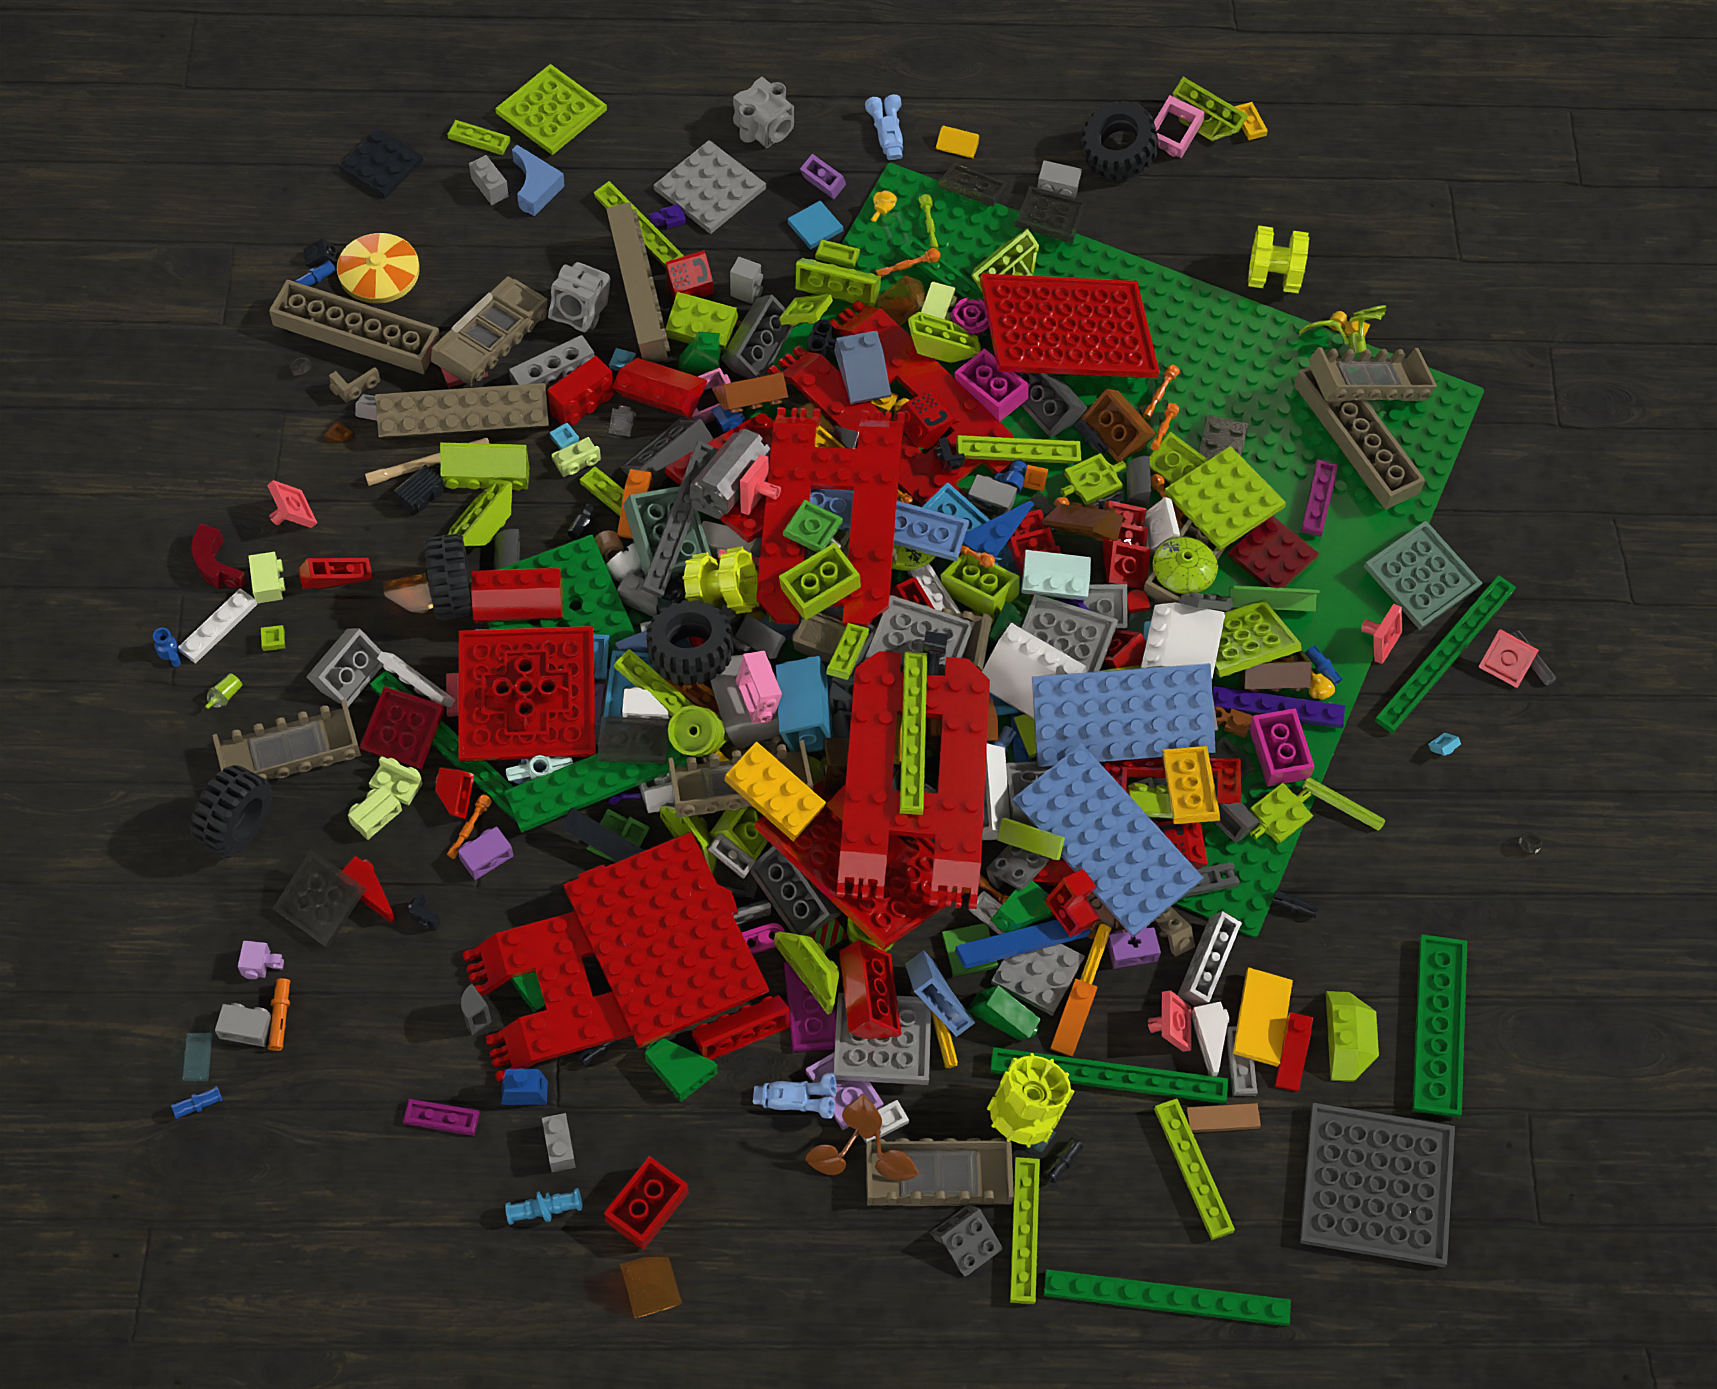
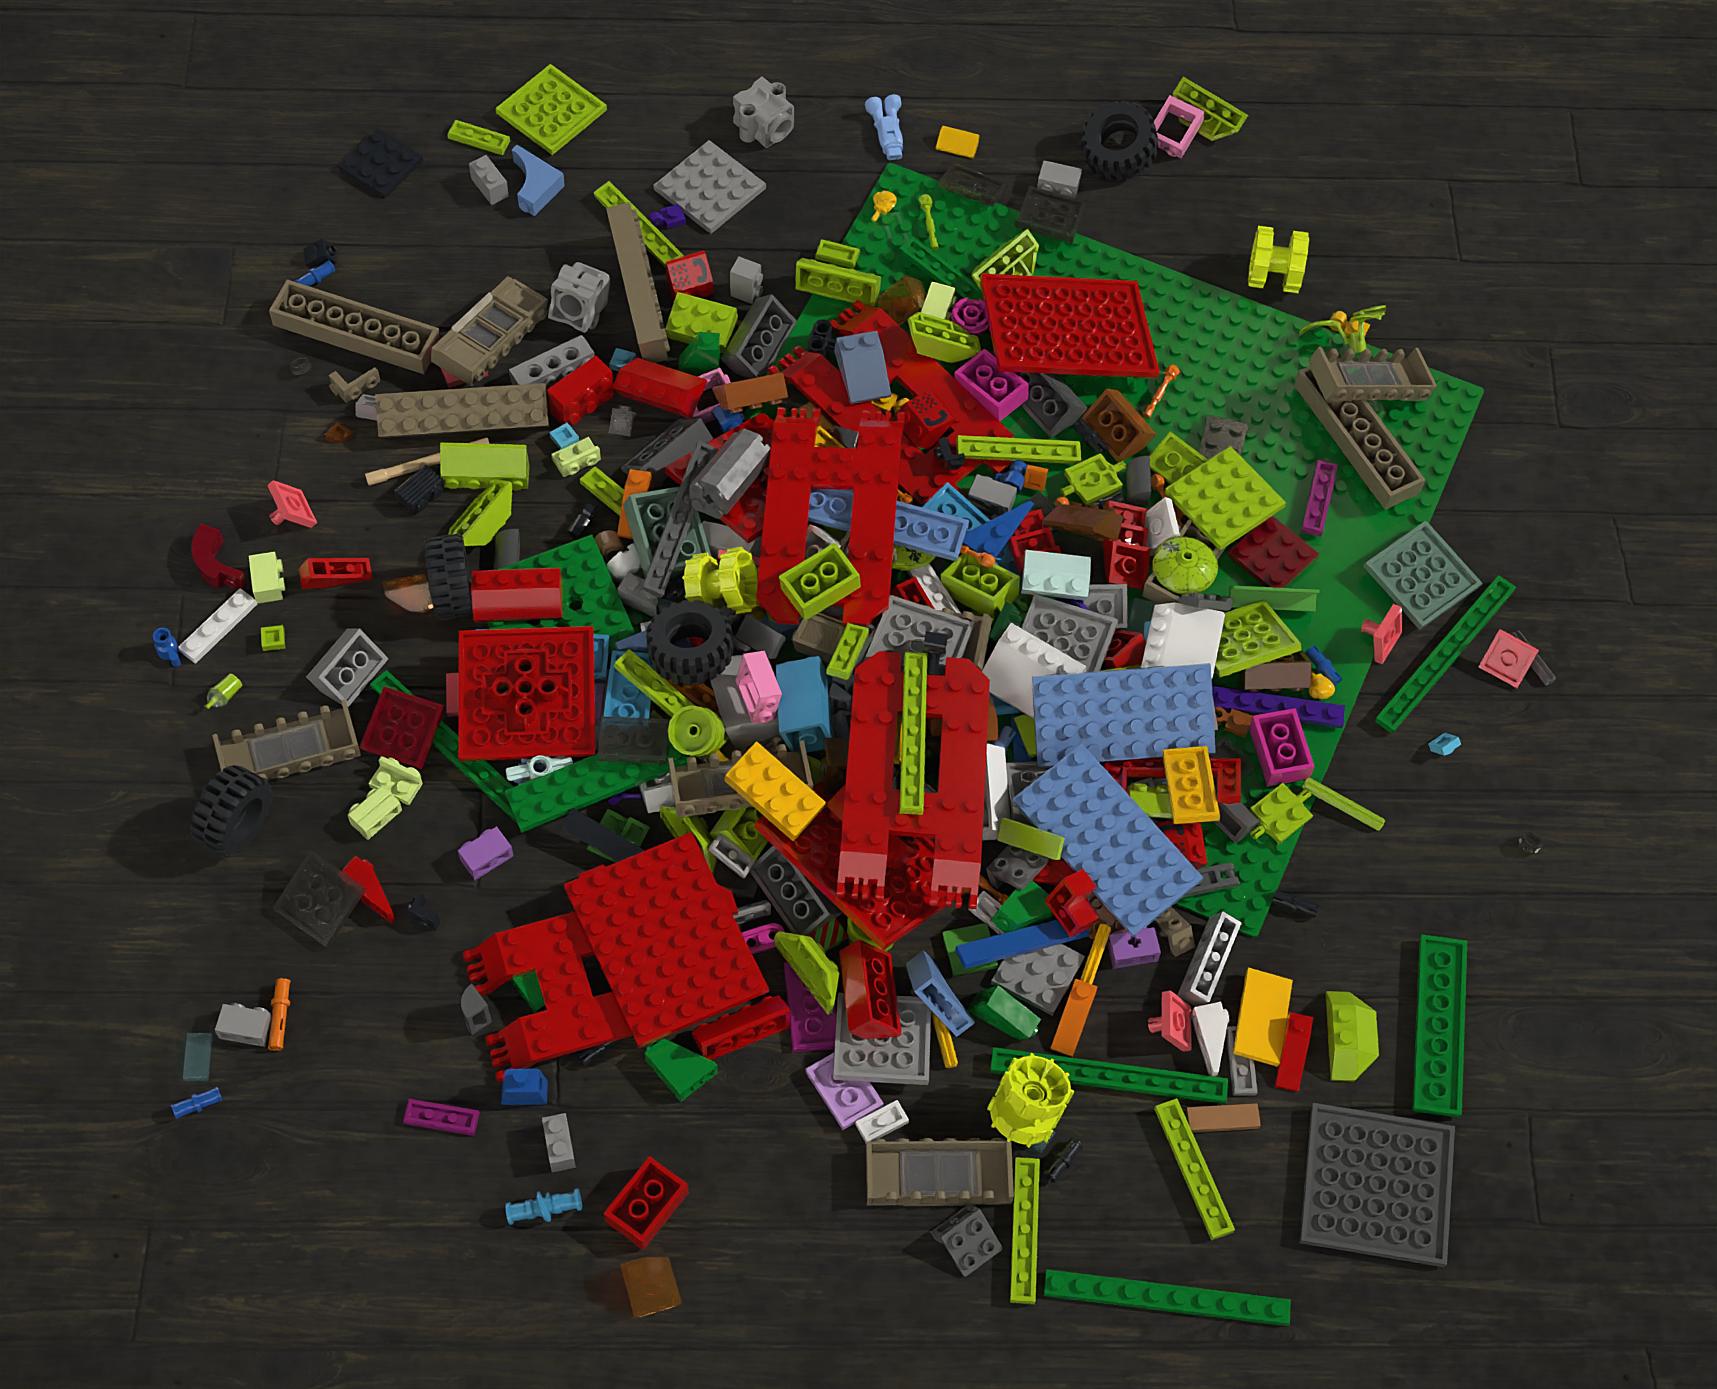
(256, 958): lavender brick -> none
(378, 268): dish -> none
(411, 676): white plate -> none
(454, 790): red slope -> none
(482, 804): orange piece -> none
(642, 704): white slope -> none
(755, 485): coral tile -> none
(796, 1096): light blue piece -> none
(806, 309): lime plate -> none
(812, 526): bright green tile -> none
(815, 224): dark azure tile -> none
(823, 176): medium lavender brick -> none
(867, 1121): dark orange plant -> none
(931, 256): orange piece -> none
(1137, 601): red tile -> none
(1170, 413): orange piece -> none
(1253, 125): yellow plate -> none

